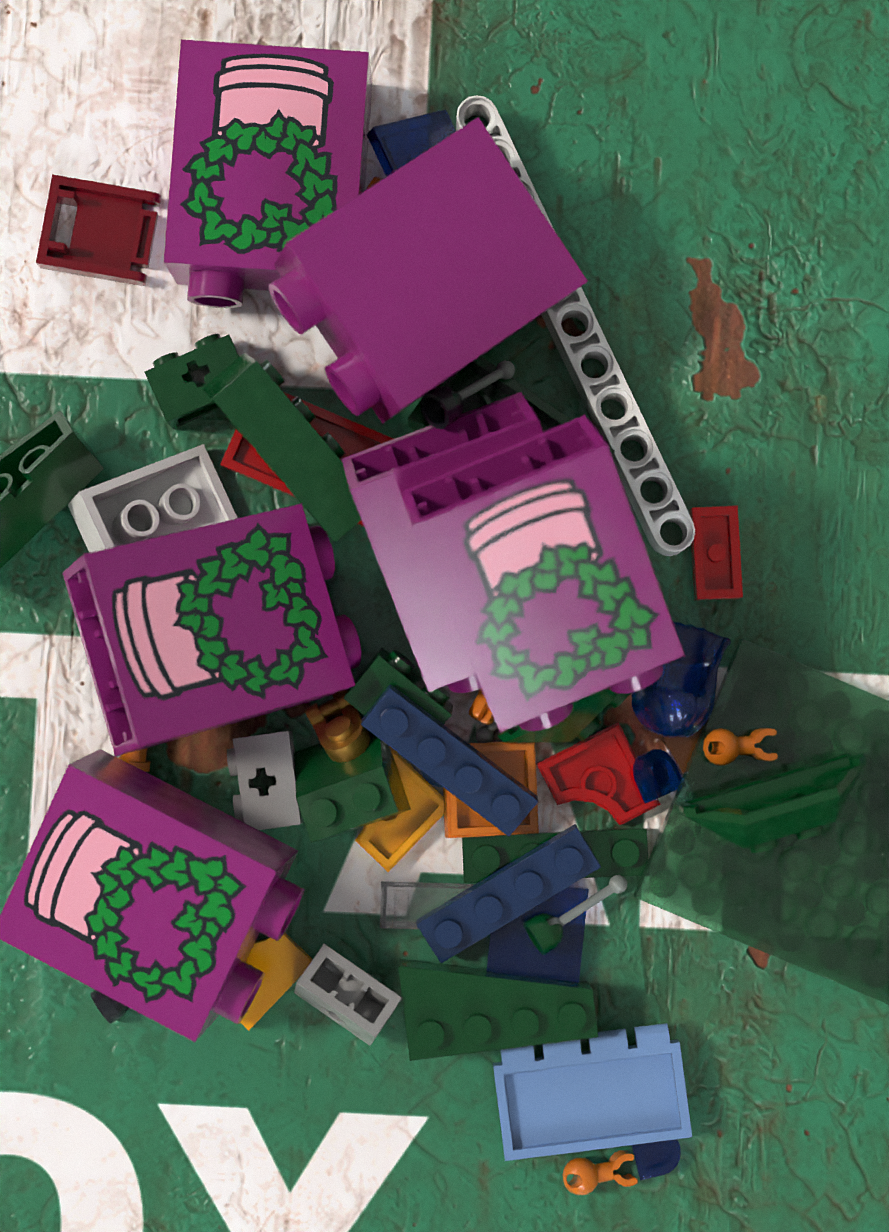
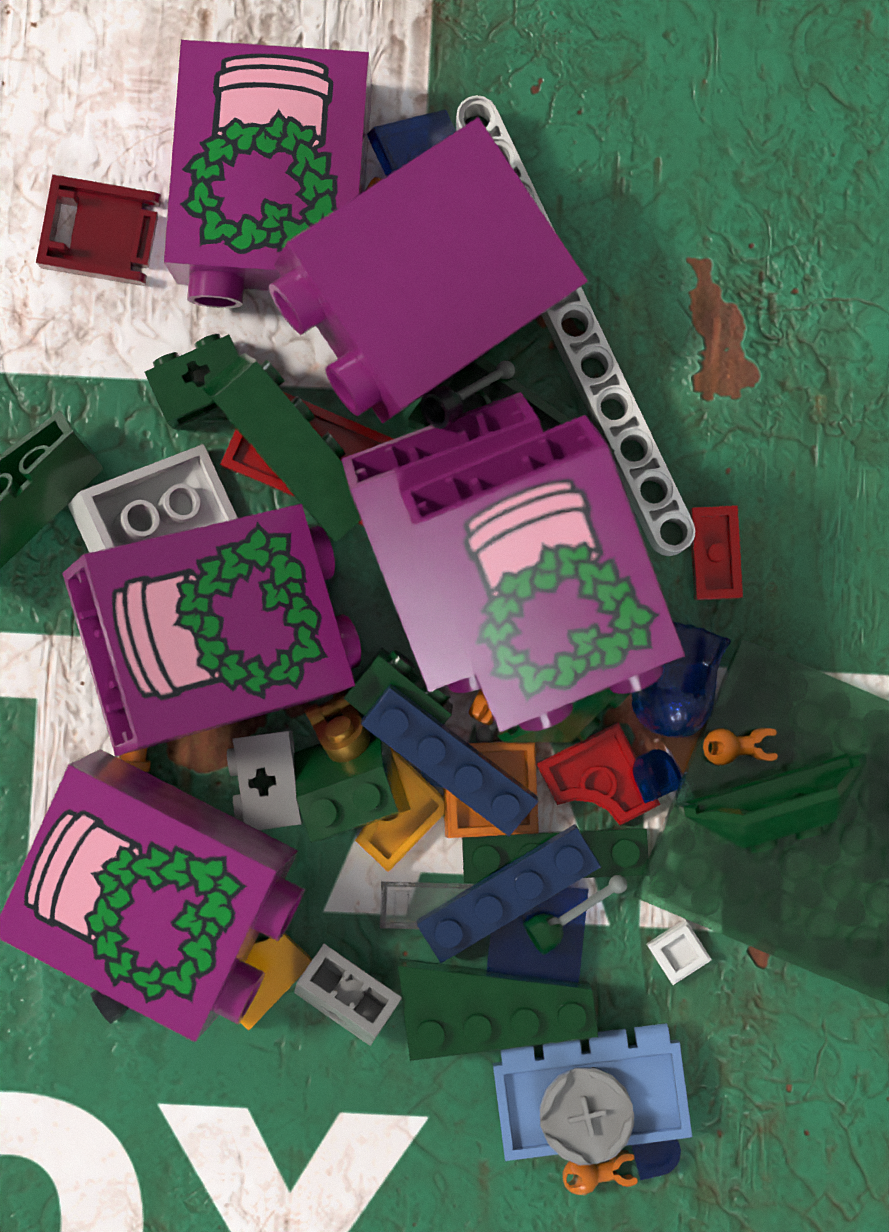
(586, 1116): none -> light grey tile
(679, 951): none -> white tile

